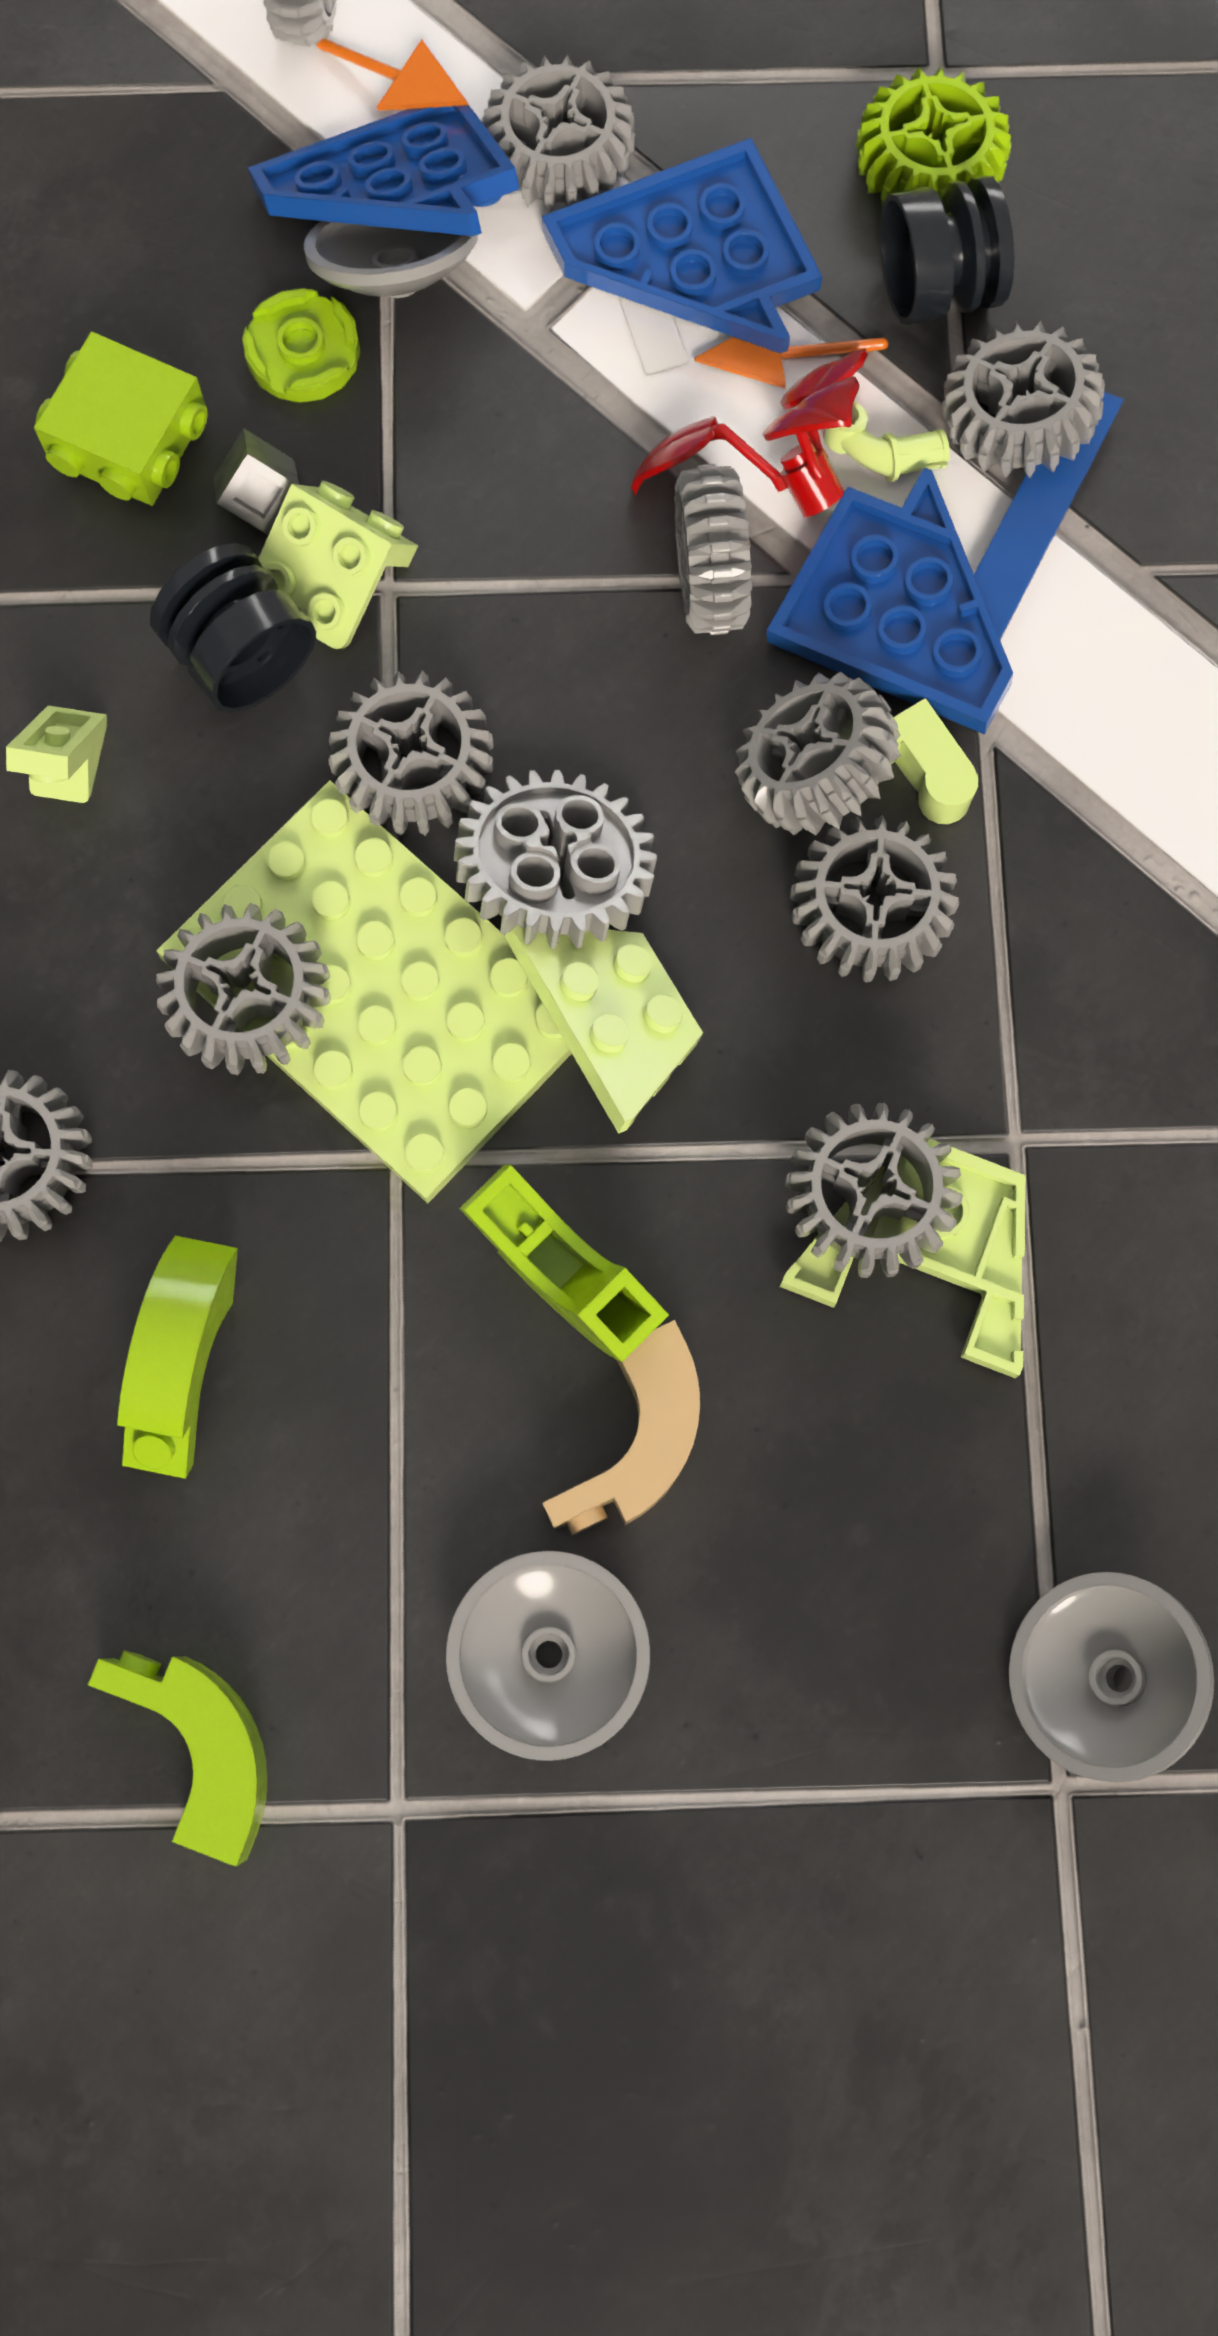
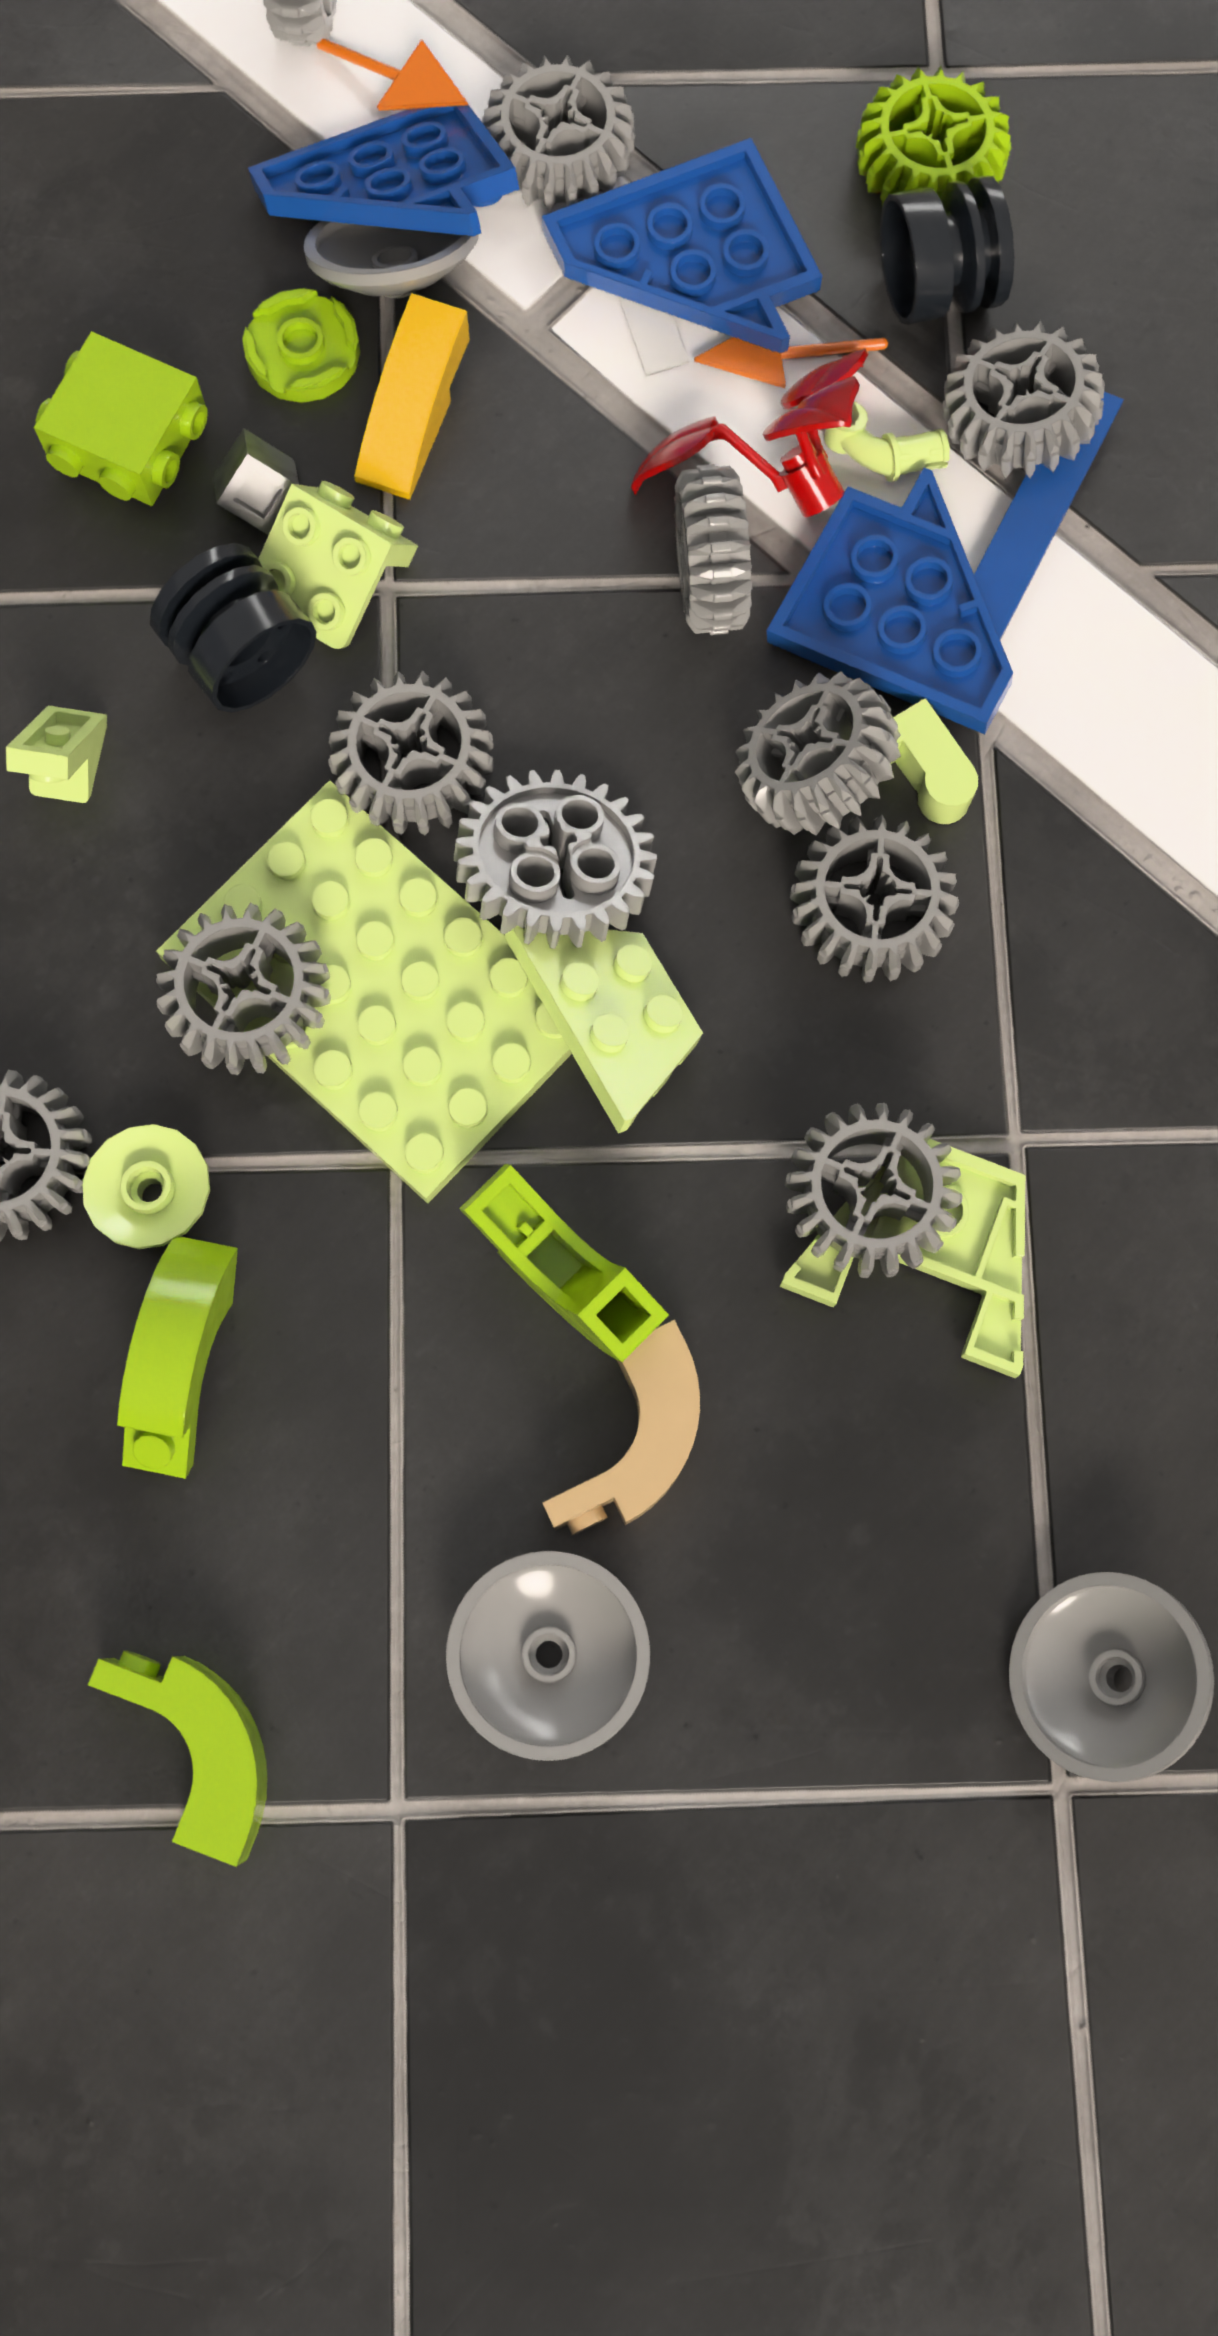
(130, 1164): none -> yellowish green dish
(412, 395): none -> yellow slope

